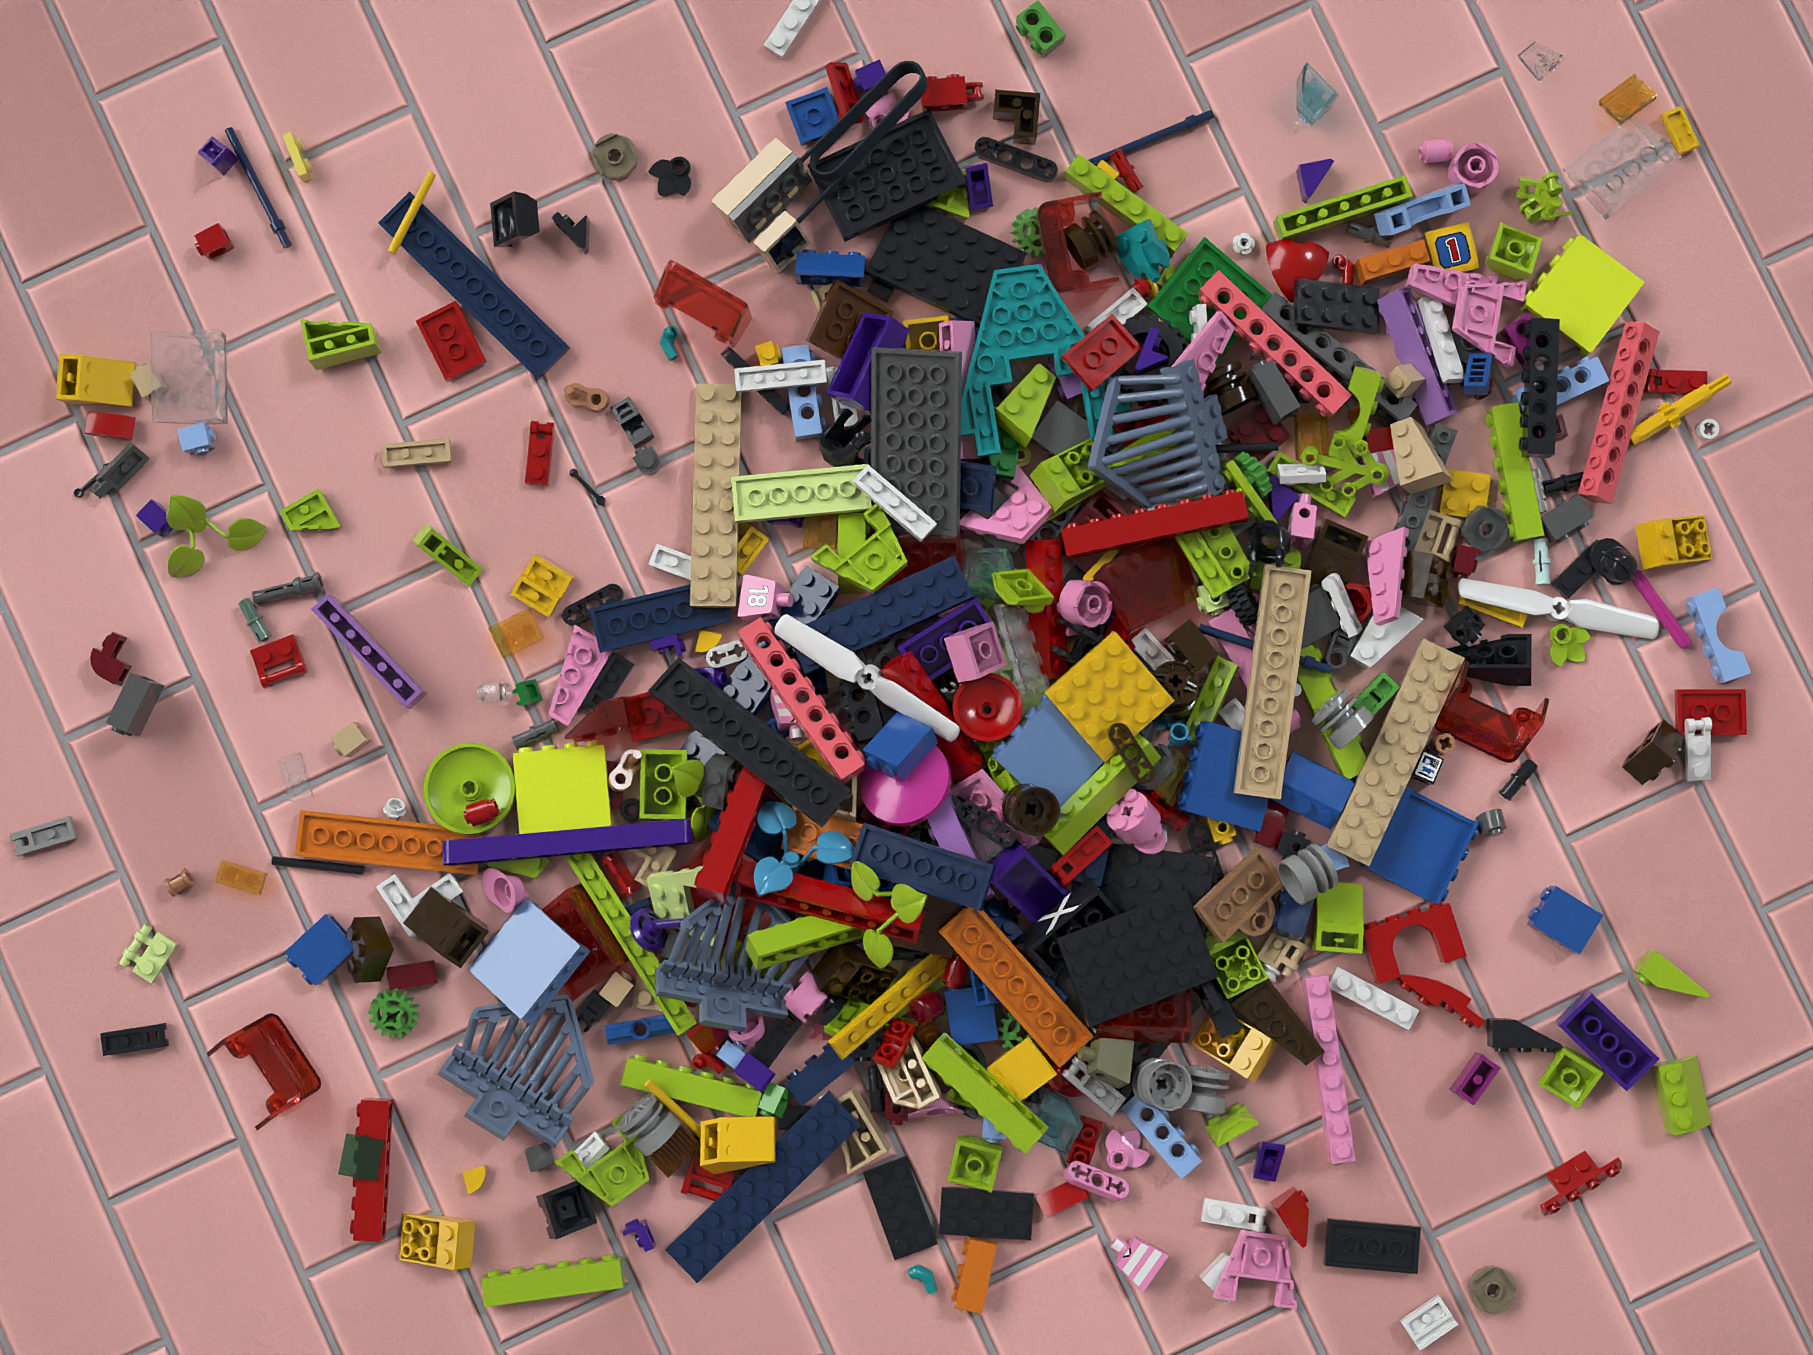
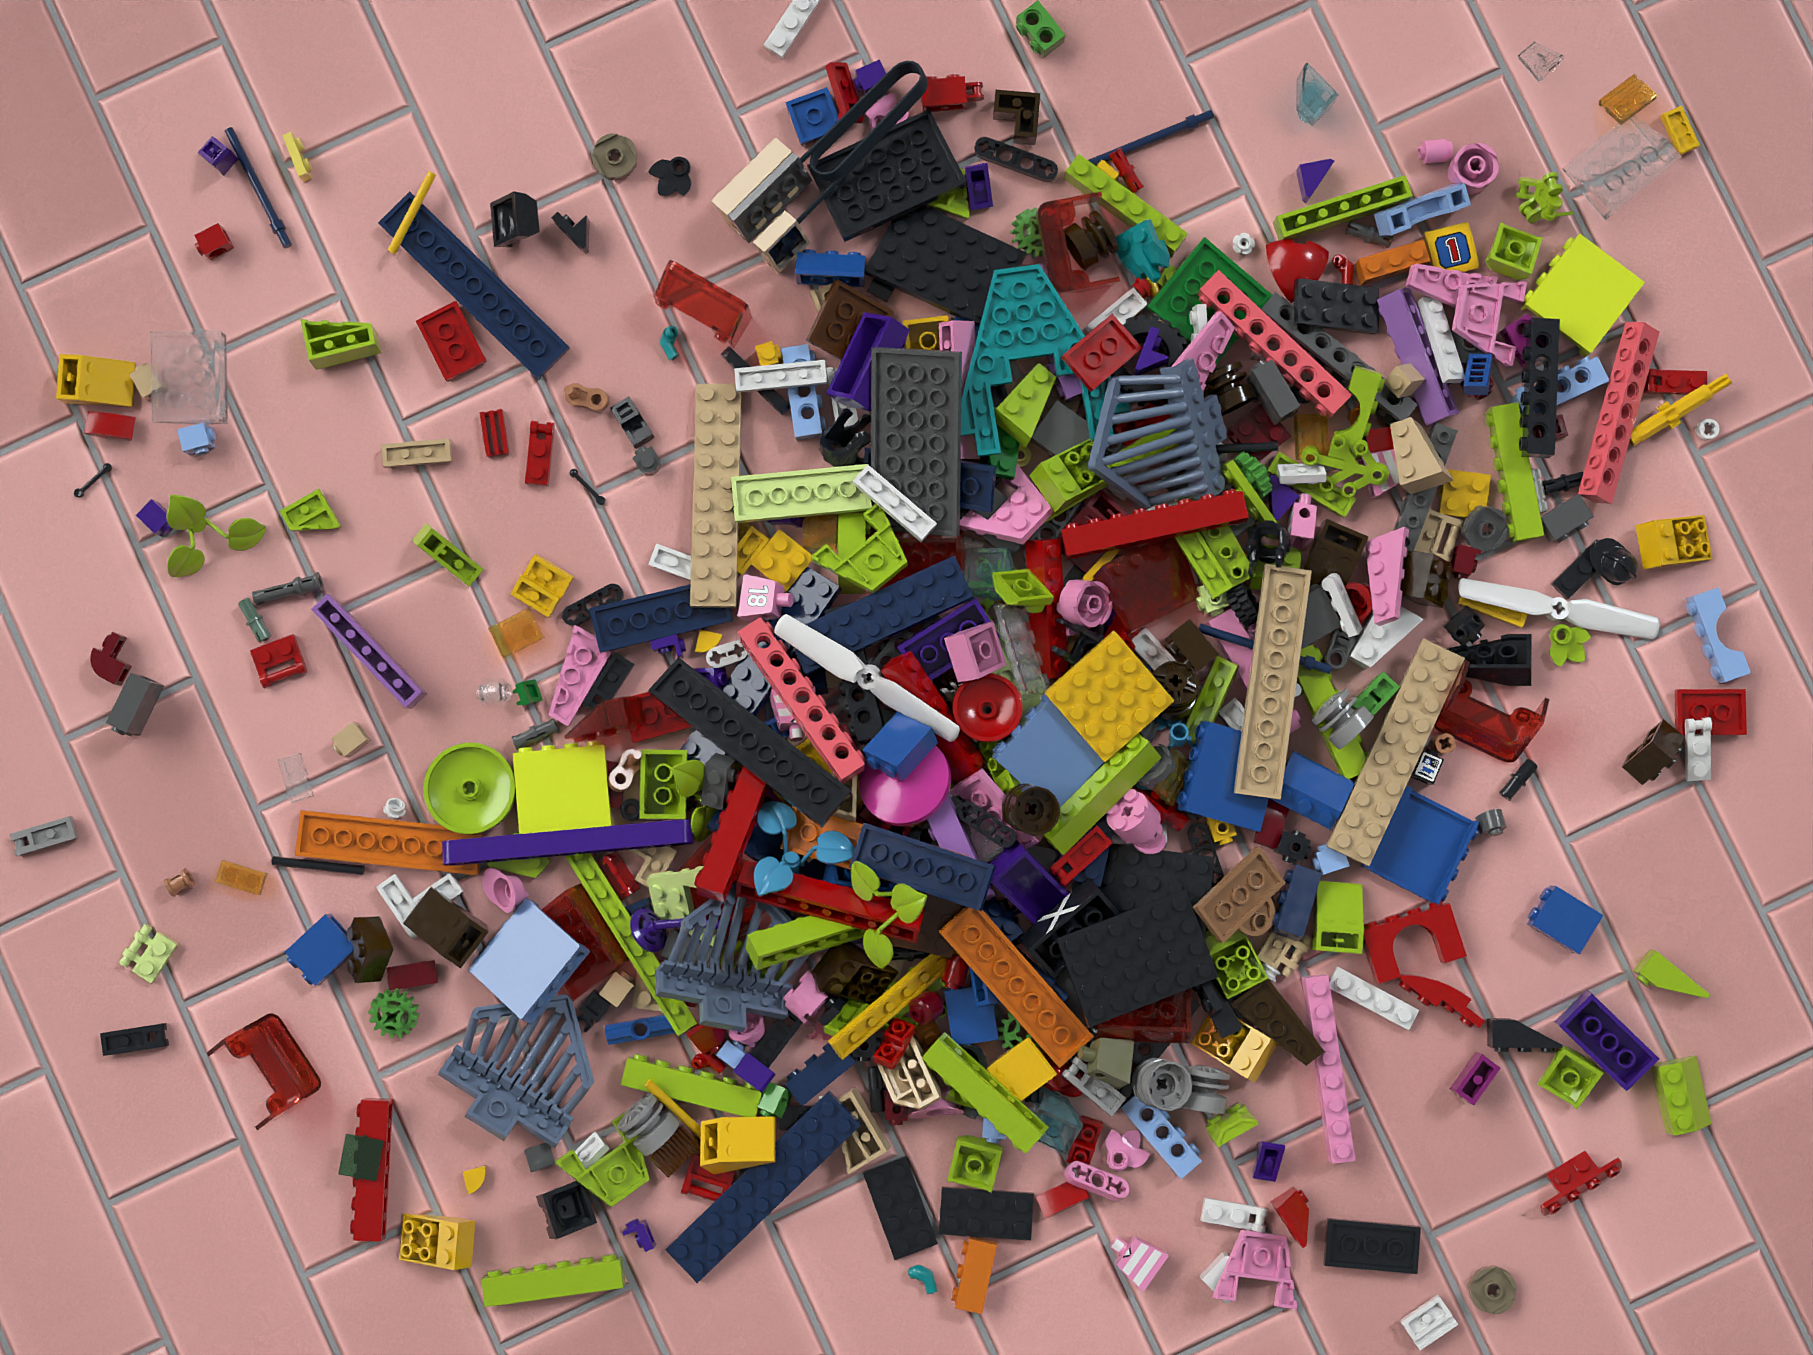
(119, 470): dark grey hinge -> none
(481, 812): red brick -> none
(497, 452): none -> red tile
(782, 560): none -> yellow plate
(1140, 754): dark brown beam -> none
(1307, 873): light grey wheel -> none
(1541, 562): light aqua pin -> none
(1661, 610): dark pink axle -> none

